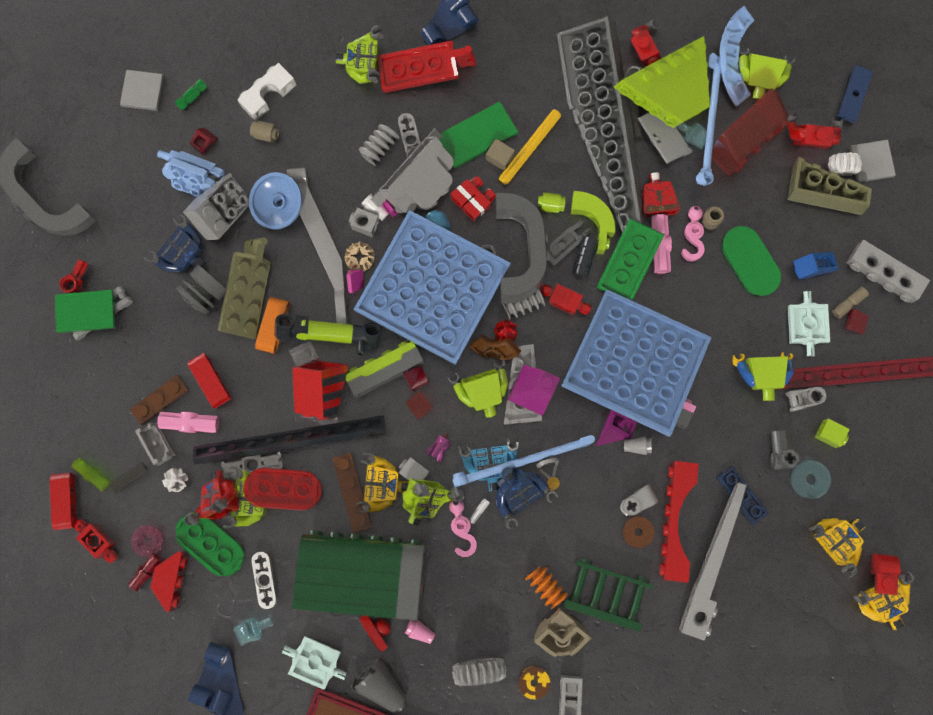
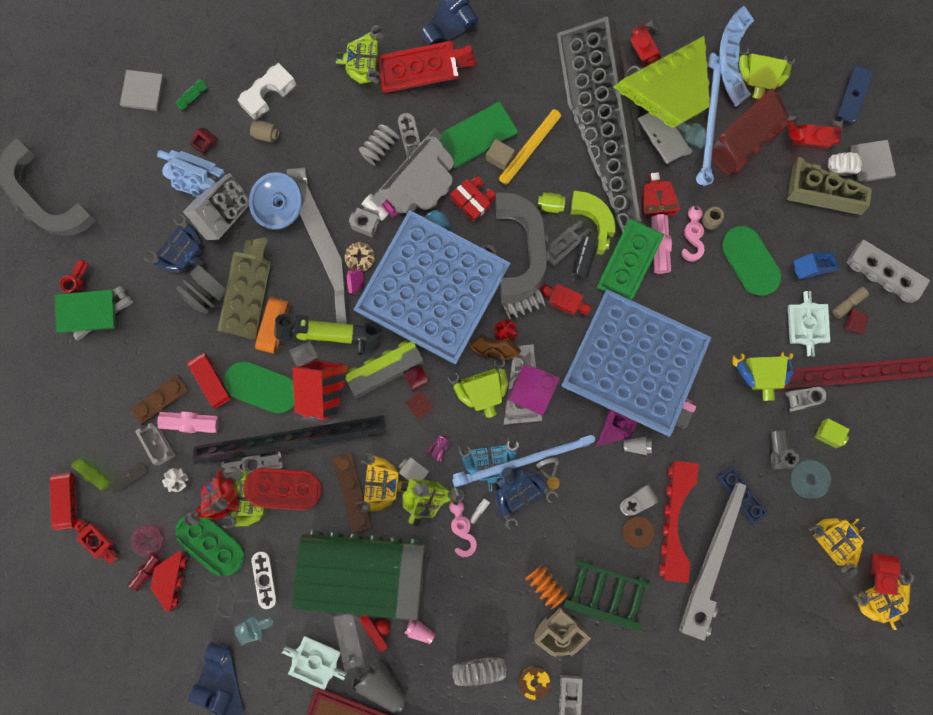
(260, 387): none -> green tile
(348, 641): none -> clear plate

